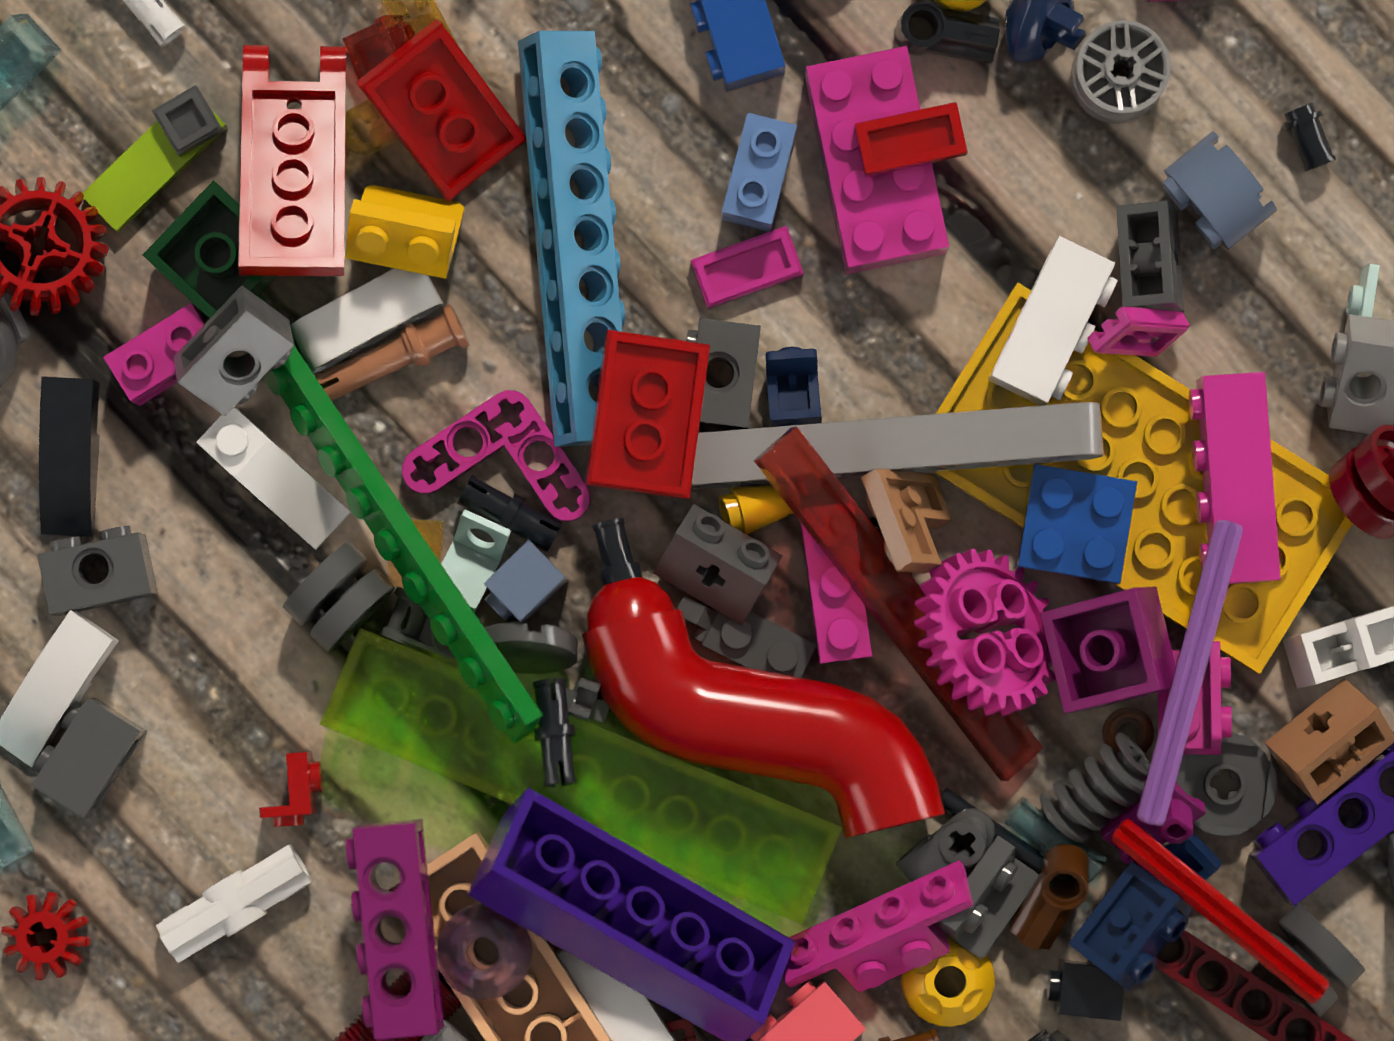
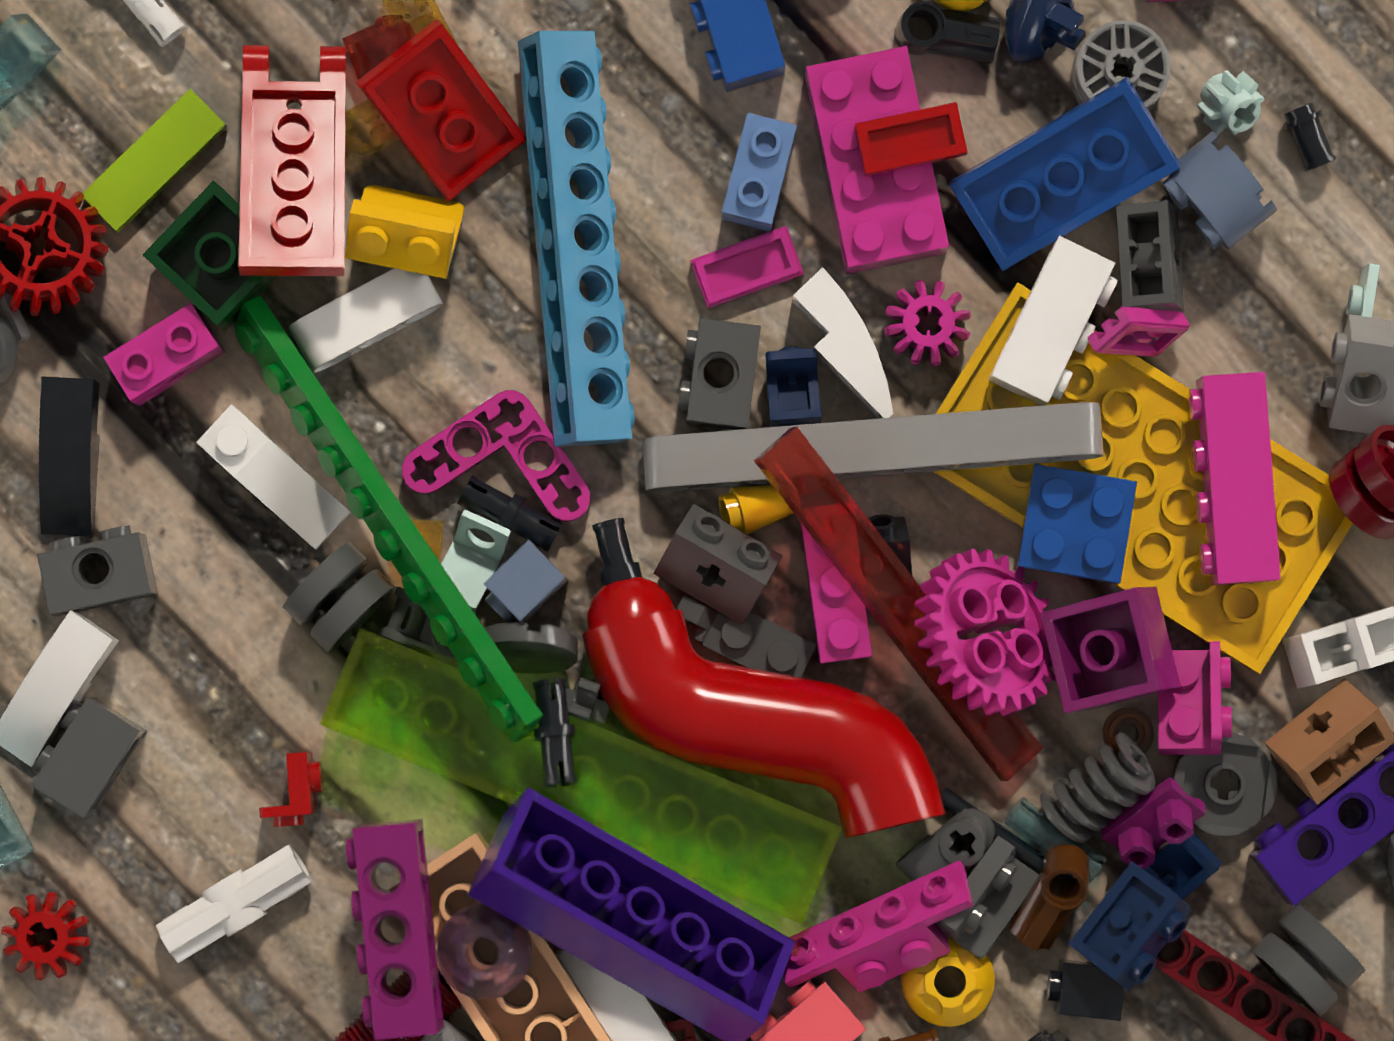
(187, 121): dark grey tile -> none
(242, 325): dark grey brick -> none
(414, 345): nougat pin -> none
(647, 414): red tile -> none
(846, 344): none -> white slope
(905, 510): medium nougat plate -> none
(944, 326): none -> dark pink gear
(1065, 174): none -> blue plate
(1189, 672): medium lavender axle -> none
(1220, 911): red axle -> none
(1230, 102): none -> light aqua gear

